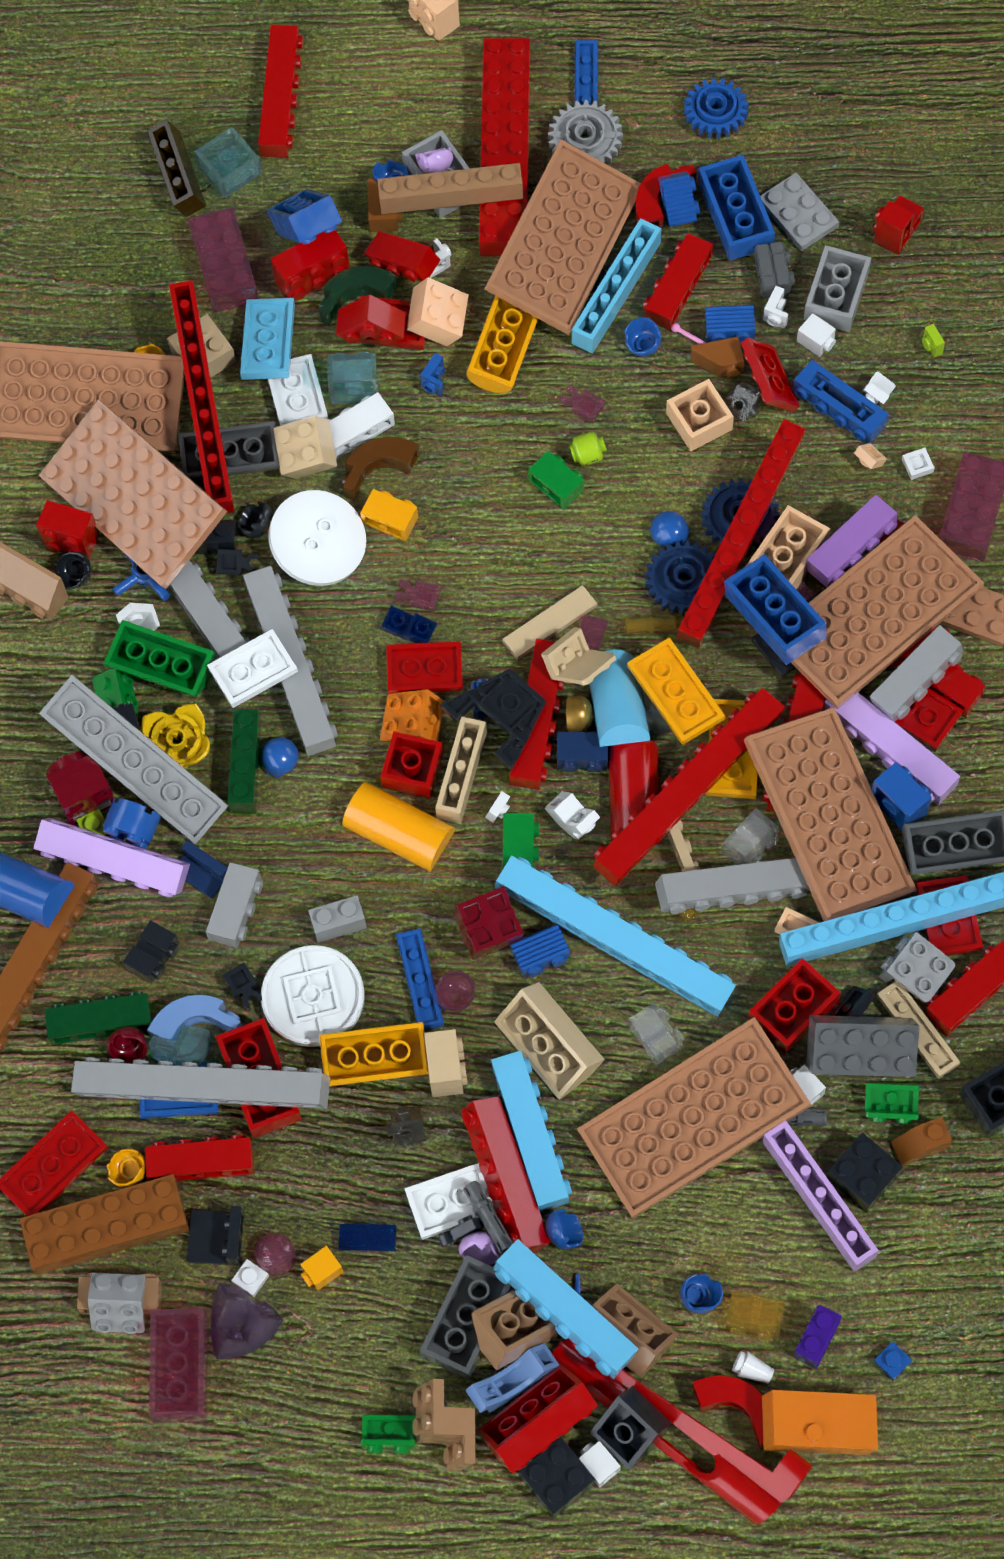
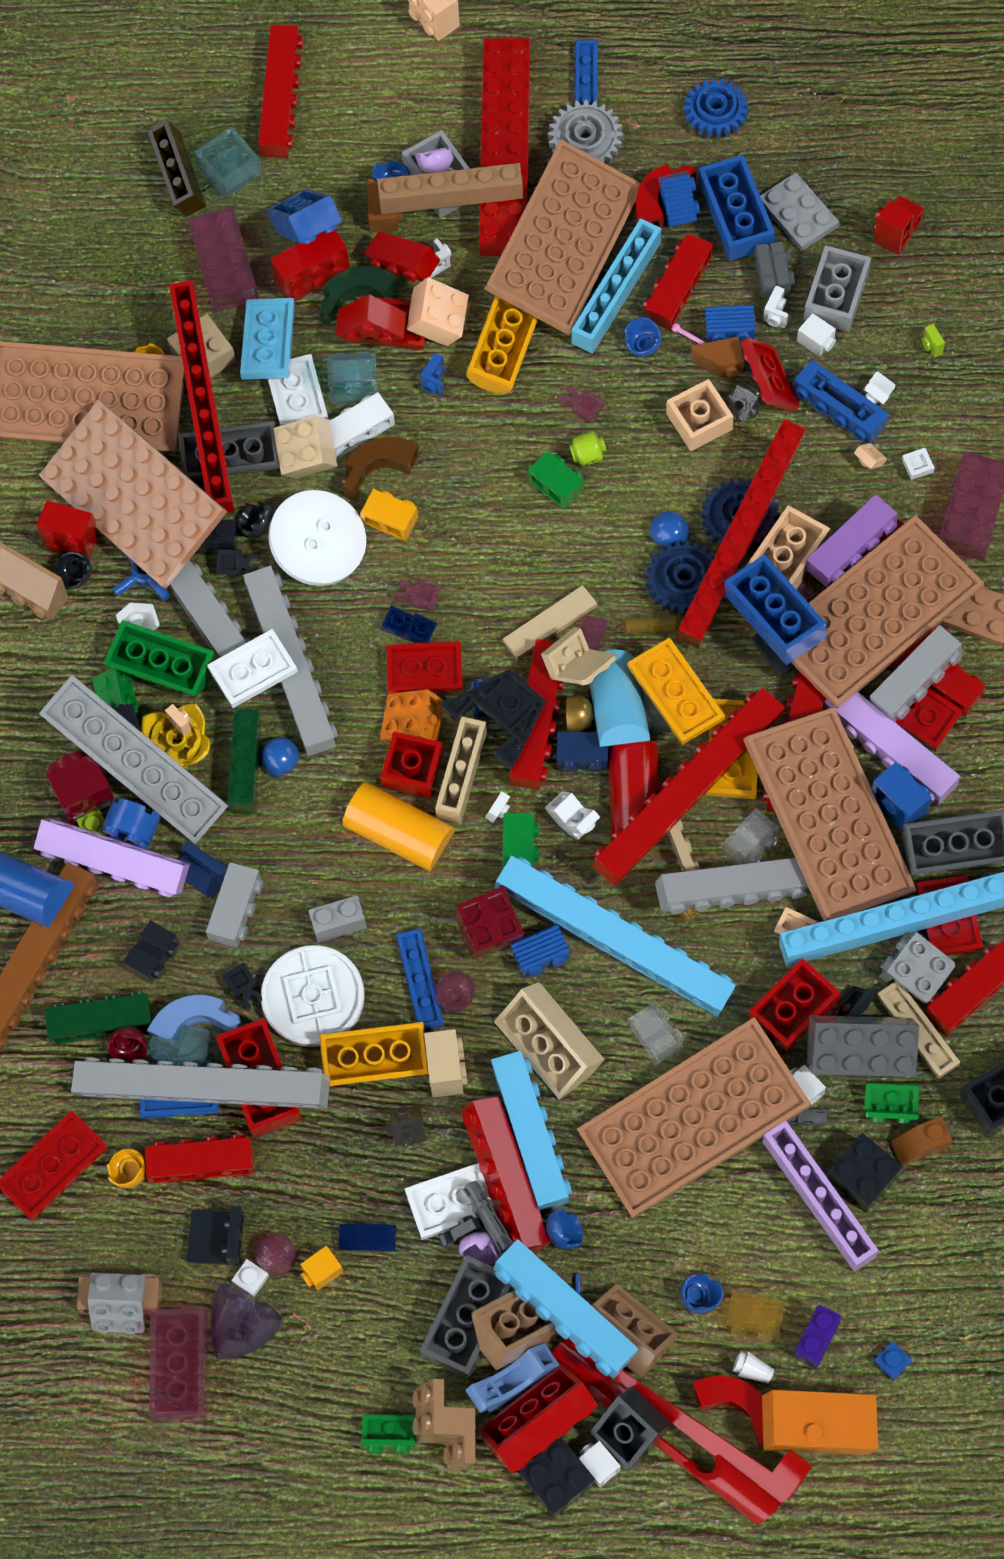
(104, 1224): dark orange brick -> none
(179, 719): none -> light nougat plate

